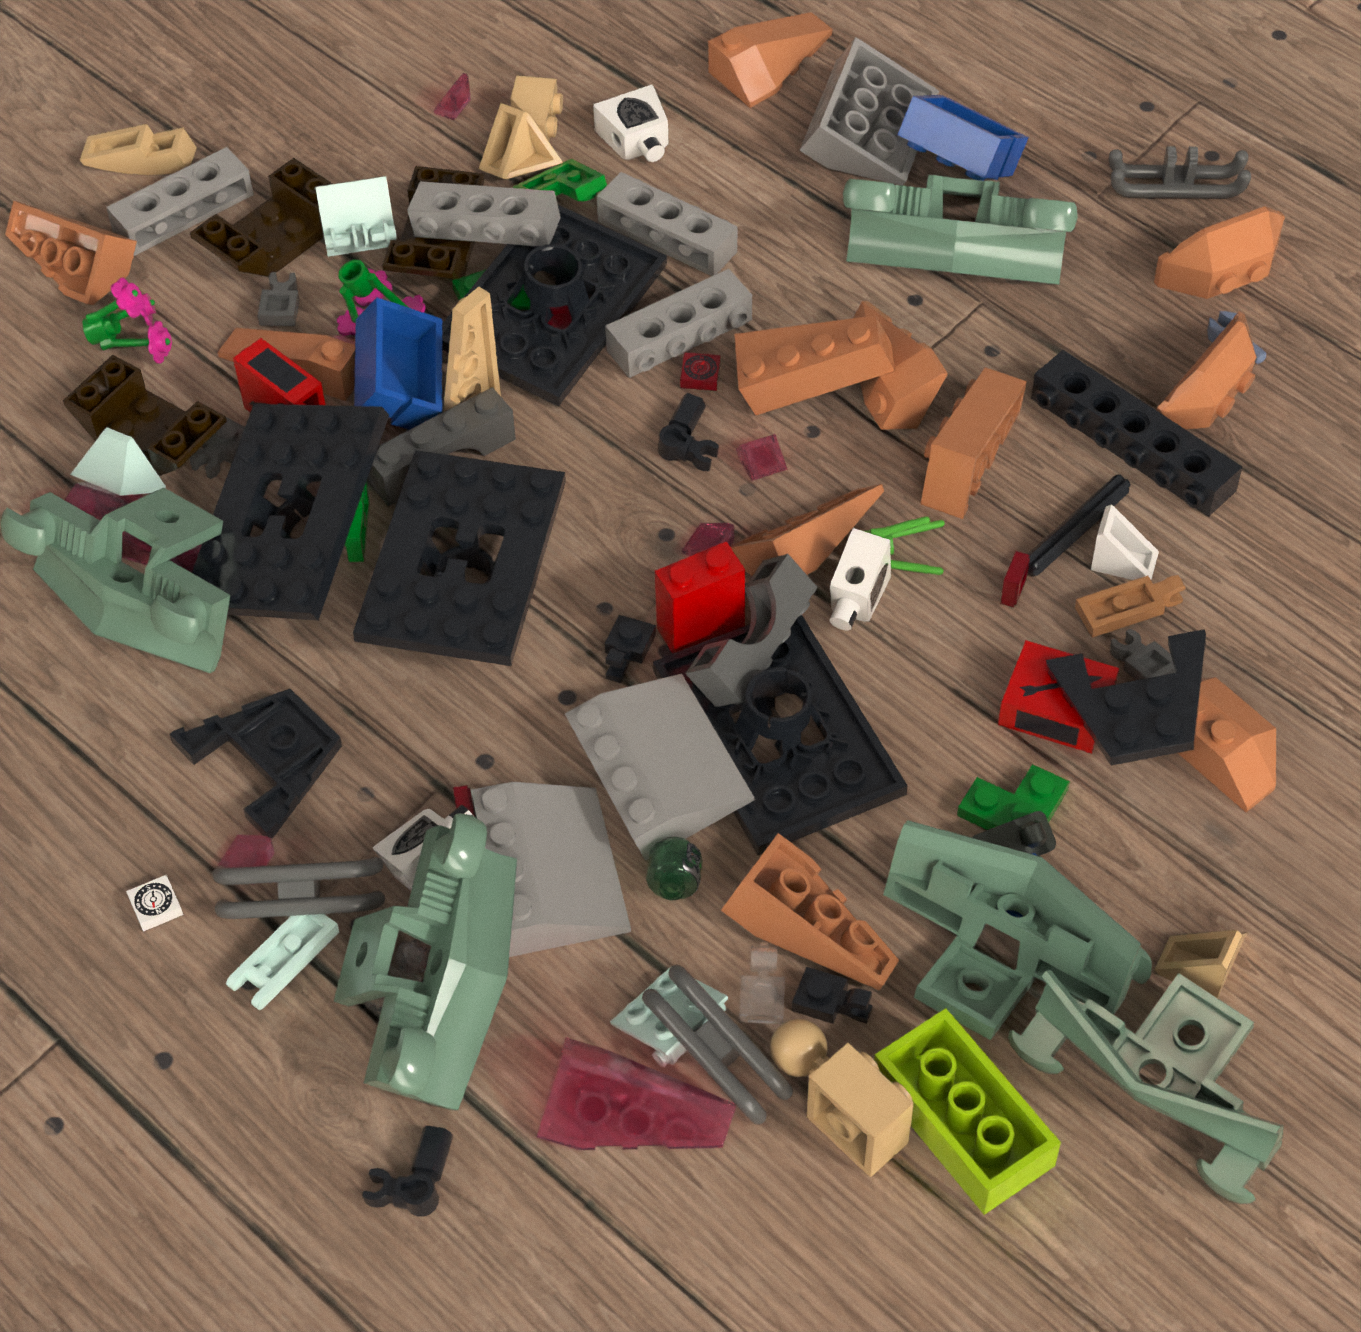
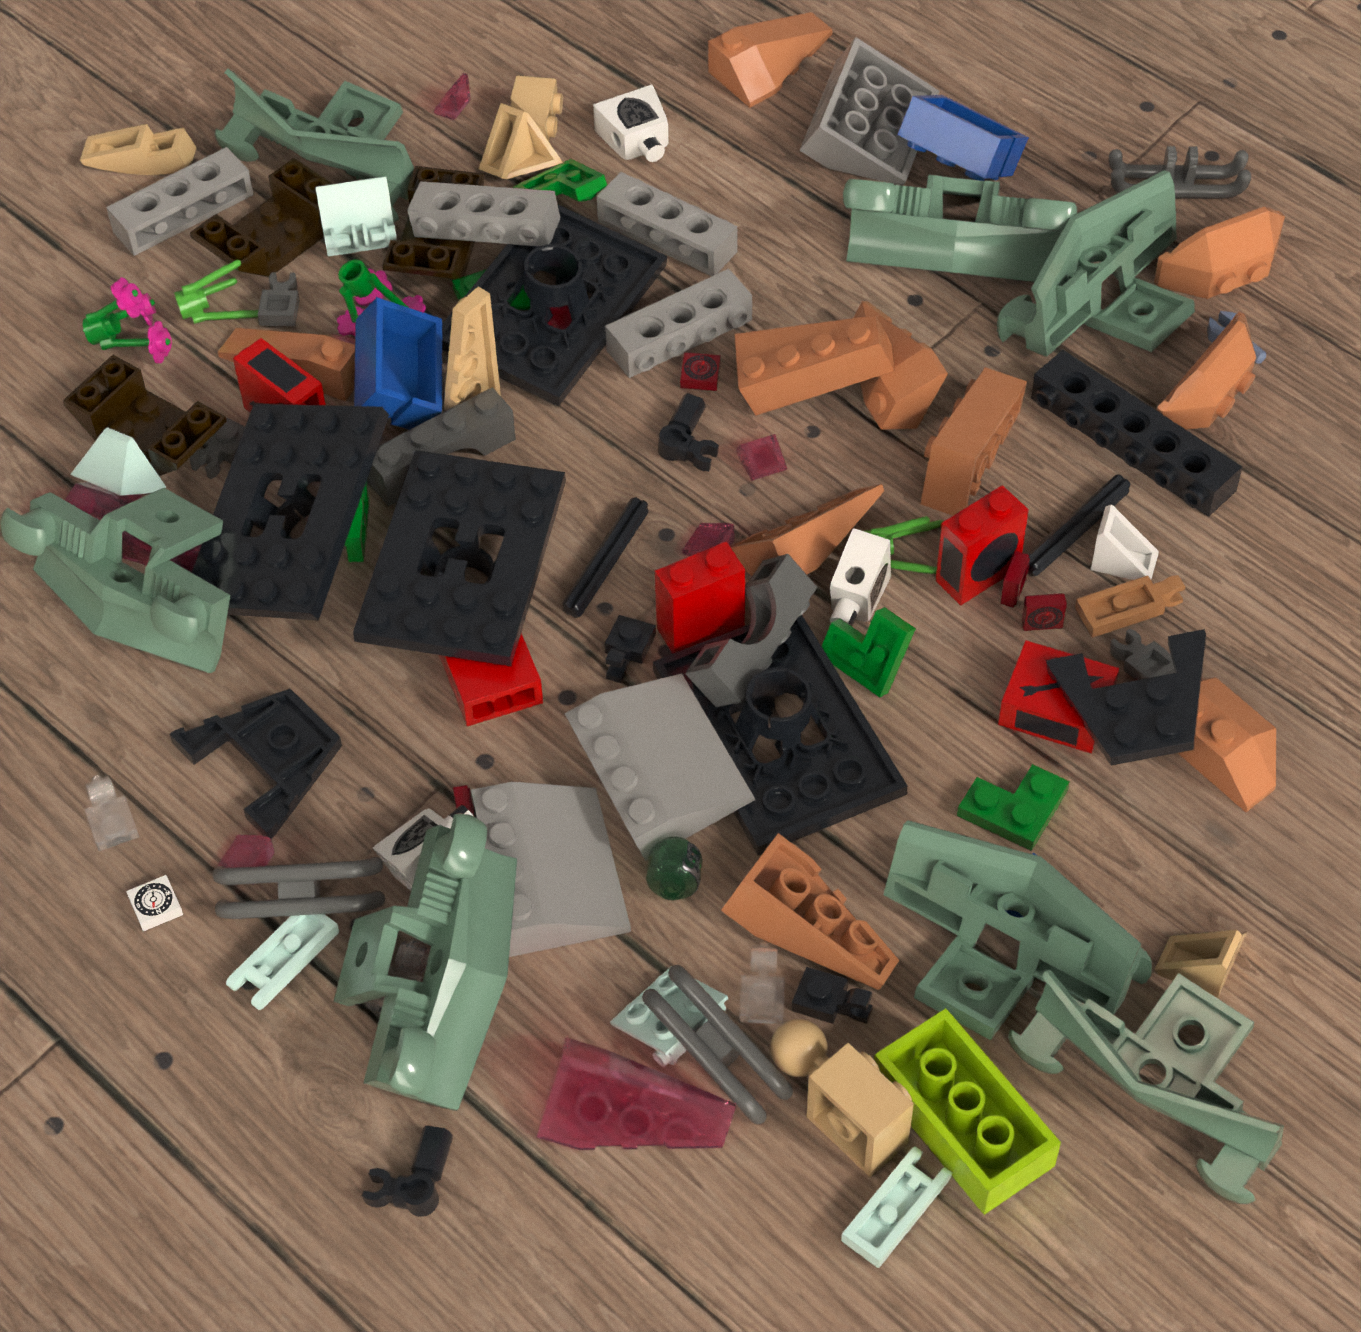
(71, 252): nougat wedge -> none
(110, 816): none -> clear plate
(193, 298): none -> bright green plant
(323, 139): none -> sand green piece
(494, 689): none -> red brick
(605, 557): none -> black axle
(870, 657): none -> green plate
(893, 1209): none -> light aqua hinge
(980, 544): none -> red brick
(1025, 834): pearl dark grey piece -> none
(1044, 612): none -> dark red tile
(1125, 237): none -> sand green piece

